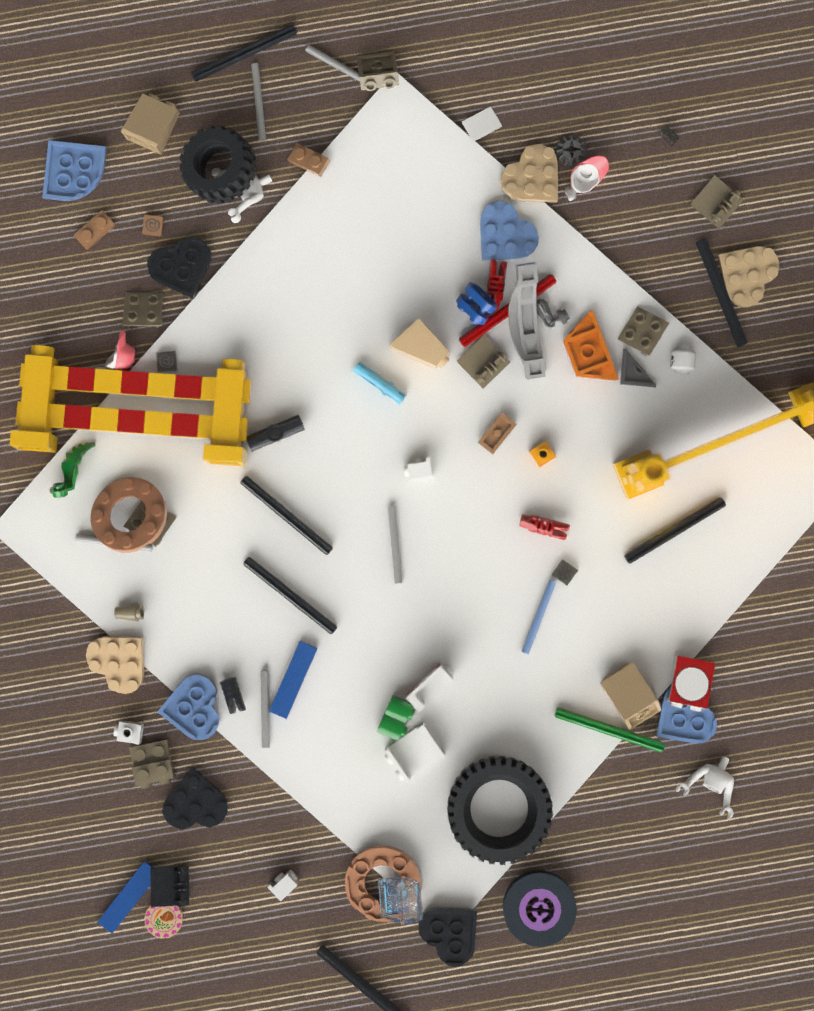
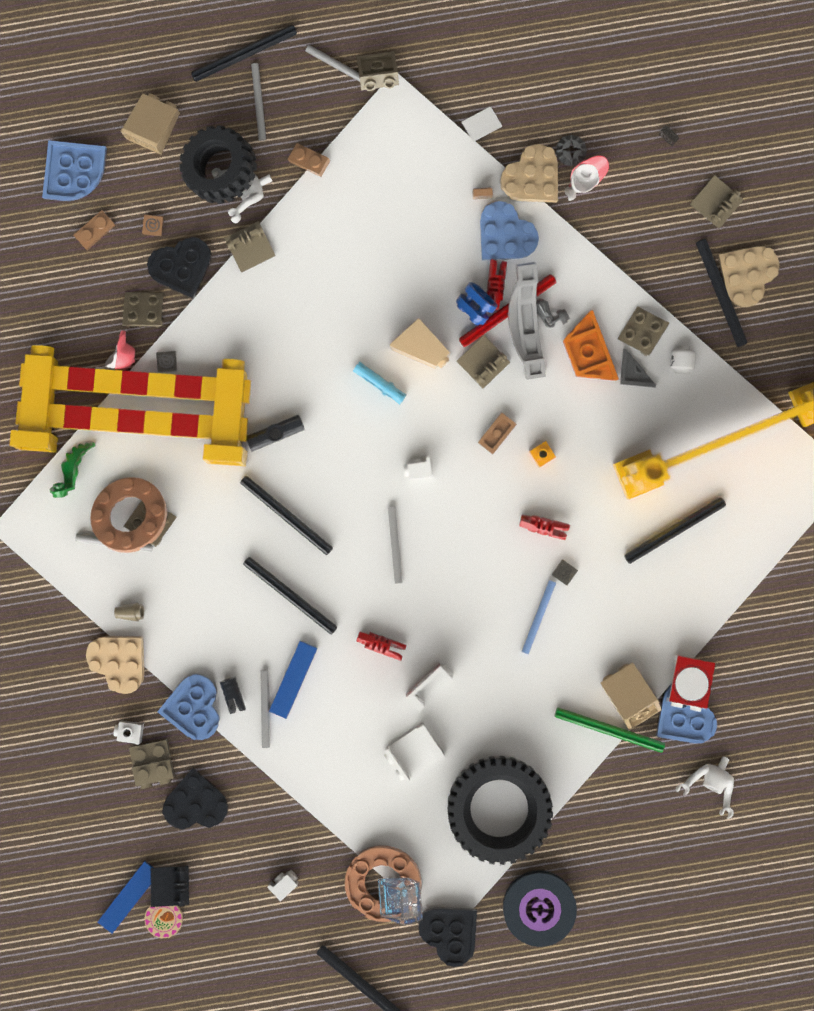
(250, 247): none -> dark tan hinge
(380, 644): none -> red hinge
(395, 718): green brick -> none
(482, 193): none -> medium nougat tile

